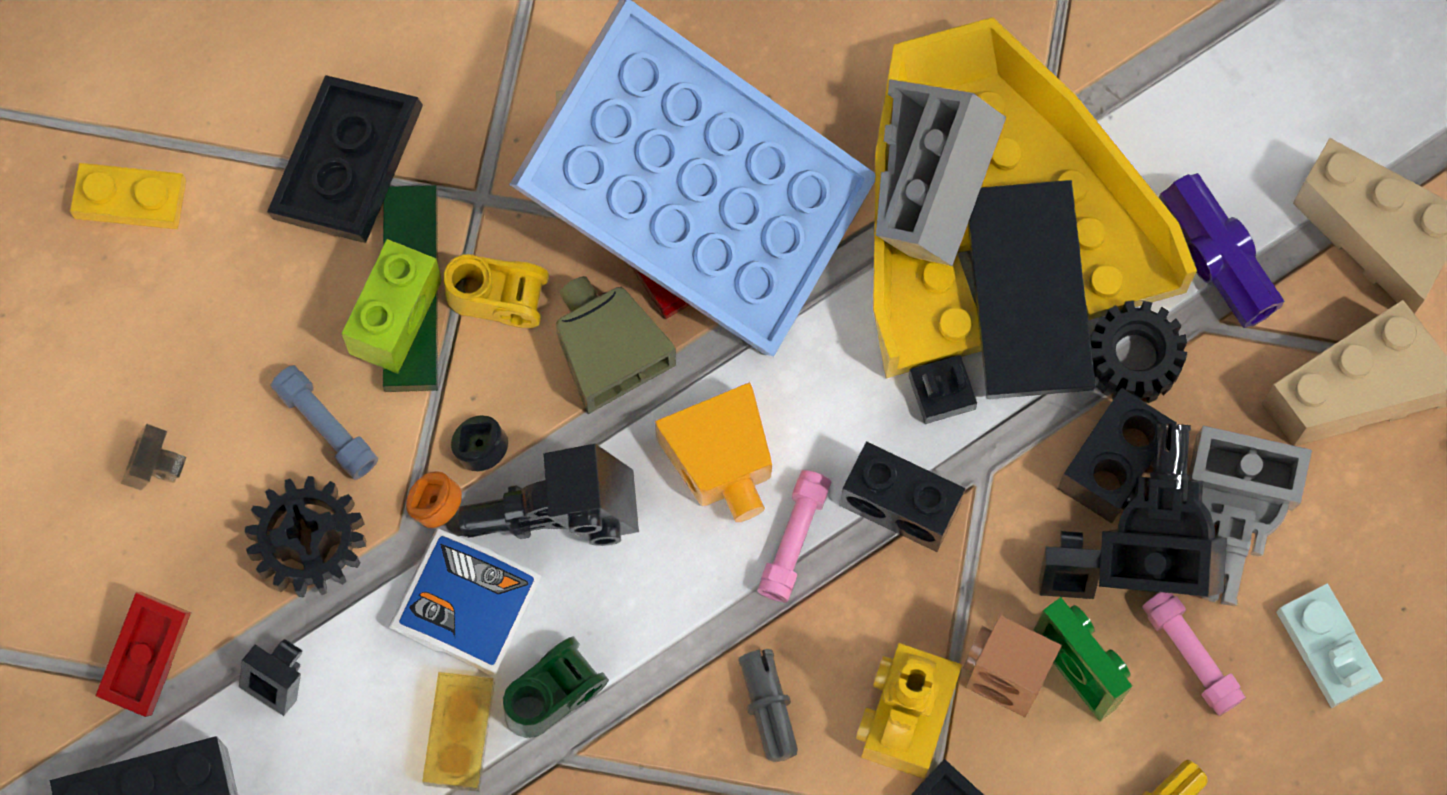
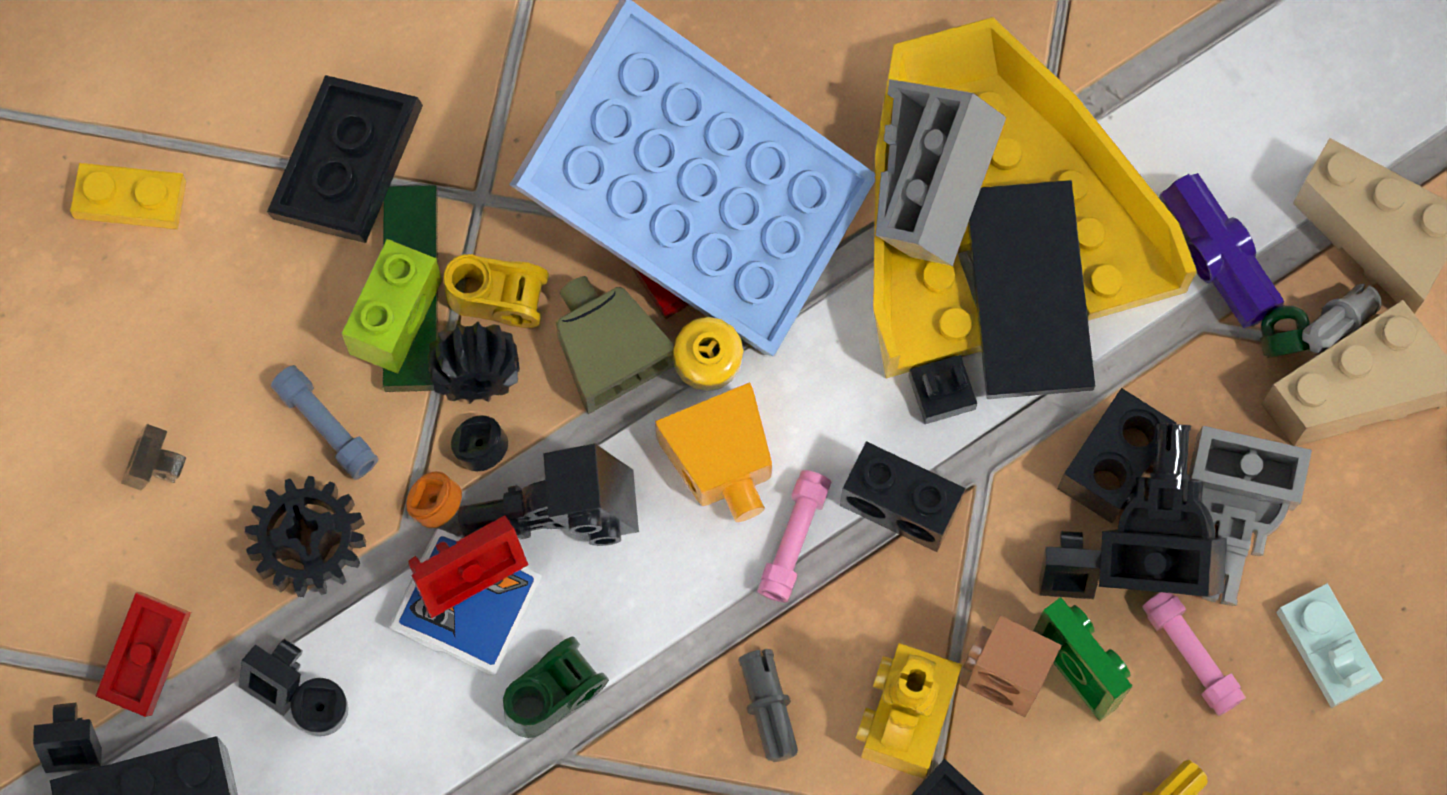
(67, 742): none -> black tile
(319, 707): none -> black tile
(458, 731): clear yellow plate -> none
(468, 566): none -> red plate
(473, 362): none -> black gear
(709, 372): none -> yellow head
(1144, 323): black tyre -> none
(1285, 342): none -> dark green tile
(1342, 317): none -> light grey axle

